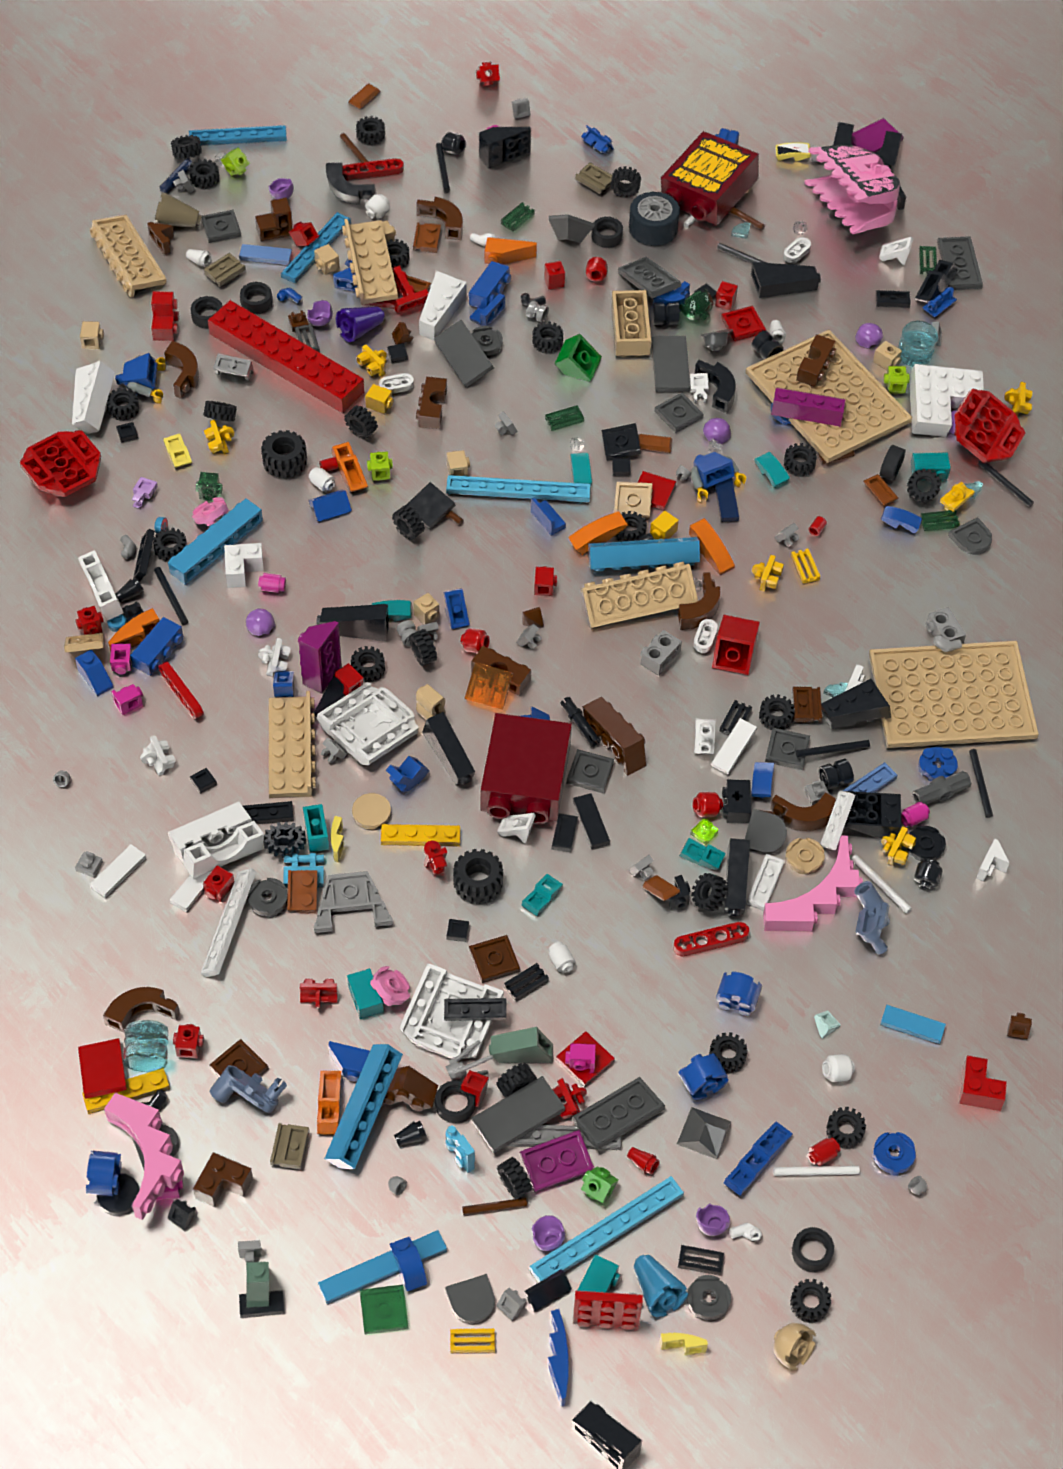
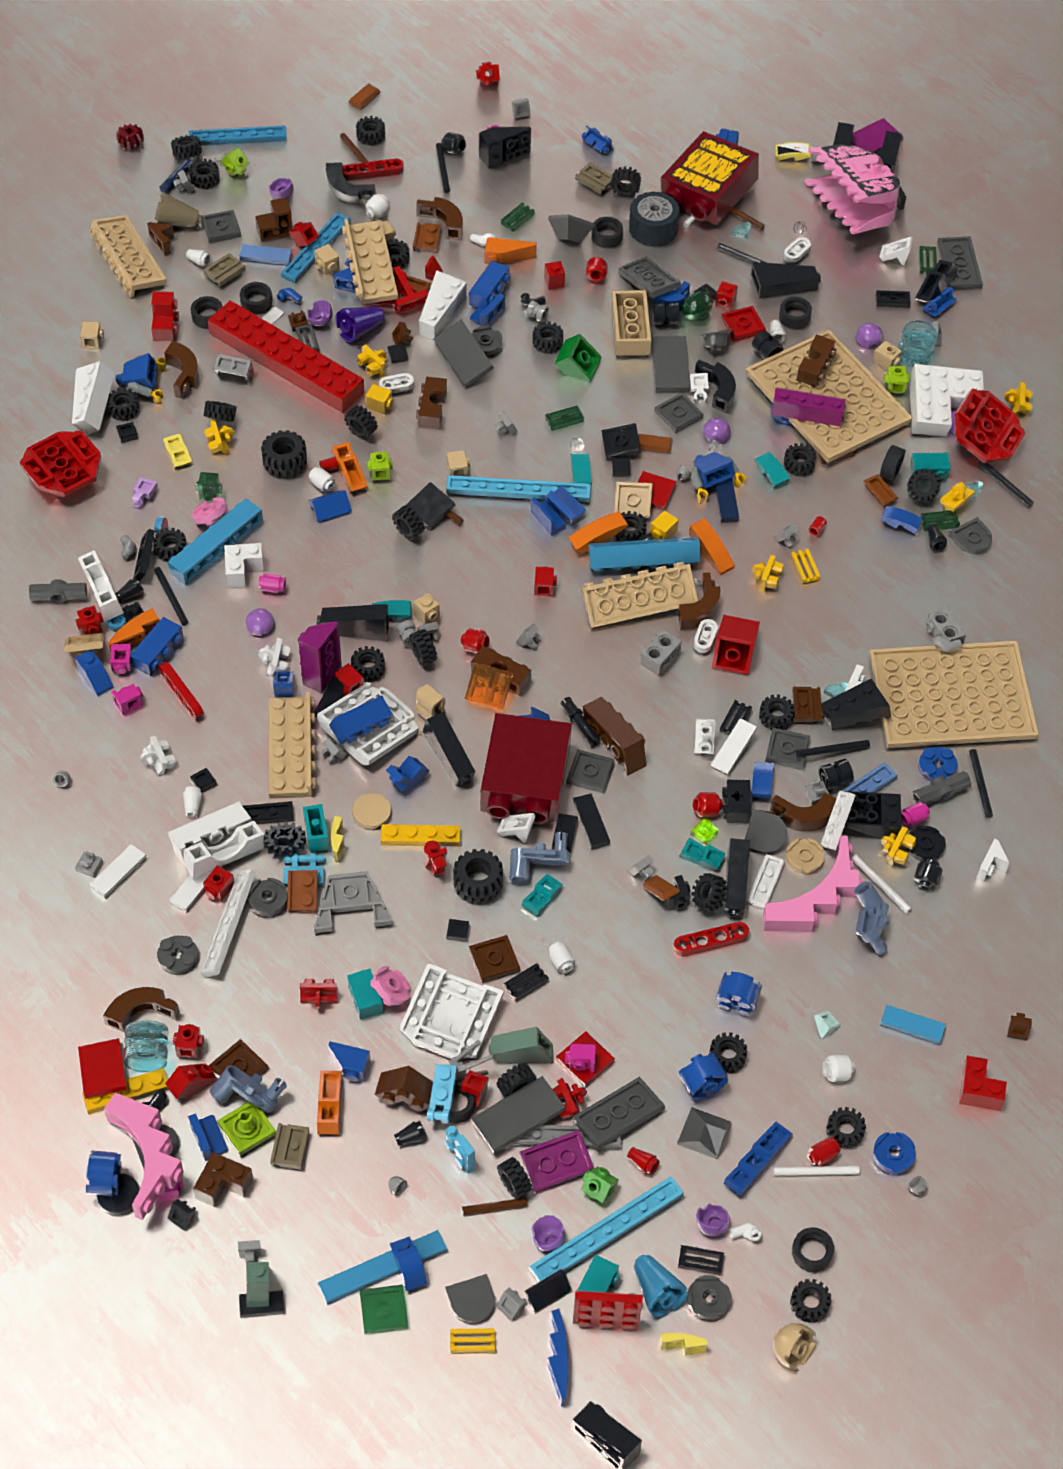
(57, 591): none -> dark grey piece
(130, 136): none -> dark red gear
(175, 944): none -> dark grey plate
(190, 1079): none -> red slope
(192, 799): none -> white cone
(207, 1135): none -> blue panel
(246, 1127): none -> lime plate
(272, 315): none -> white sticker
(361, 720): none -> blue brick
(363, 1106): dark azure brick -> none
(431, 268): none -> red slope
(442, 1092): none -> medium azure plate
(456, 608): blue slope -> none
(475, 1009): black tile -> none
(522, 857): none -> sand blue piece
(533, 616): reddish brown slope -> none
(565, 504): none -> blue panel
(794, 321): none -> black tyre
(936, 538): none -> black cone

